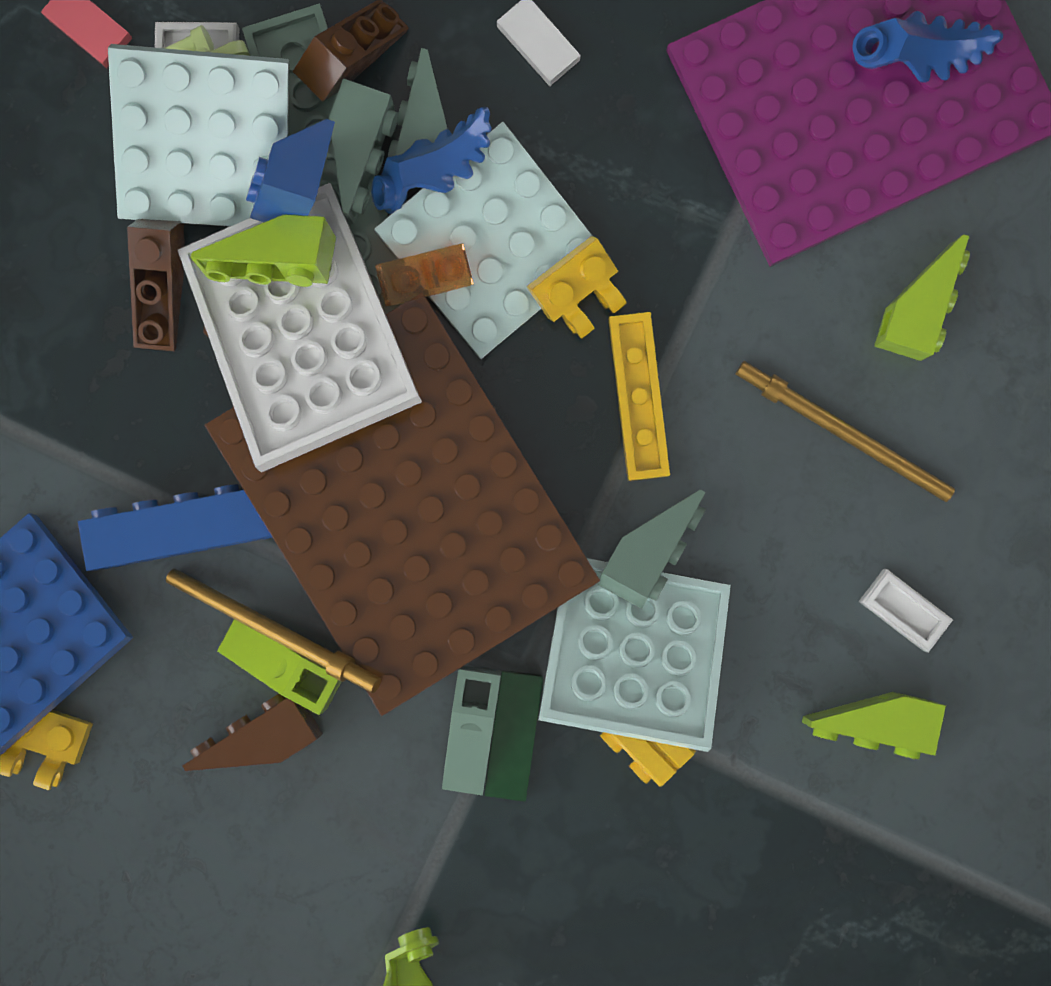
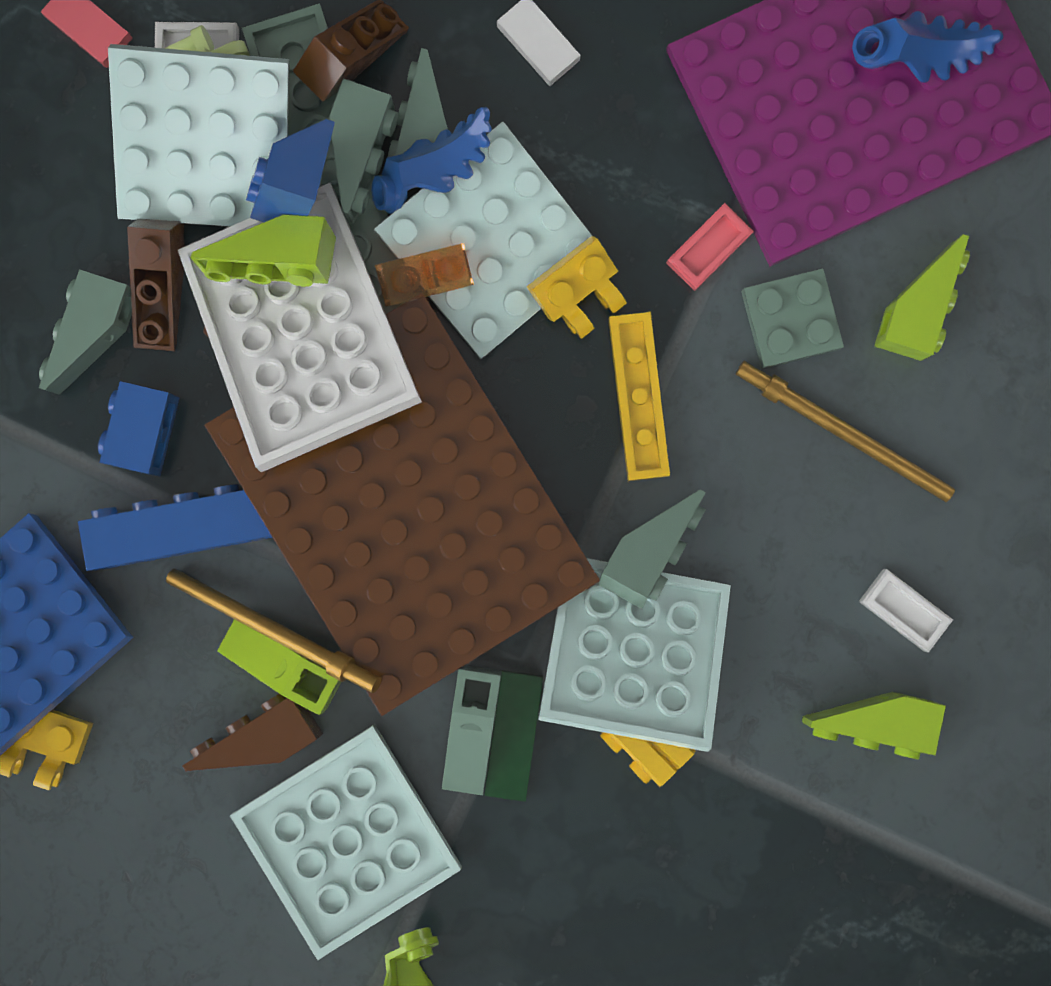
(92, 322): none -> sand green slope
(138, 428): none -> blue brick
(346, 842): none -> light aqua plate
(709, 247): none -> coral tile
(792, 318): none -> sand green plate

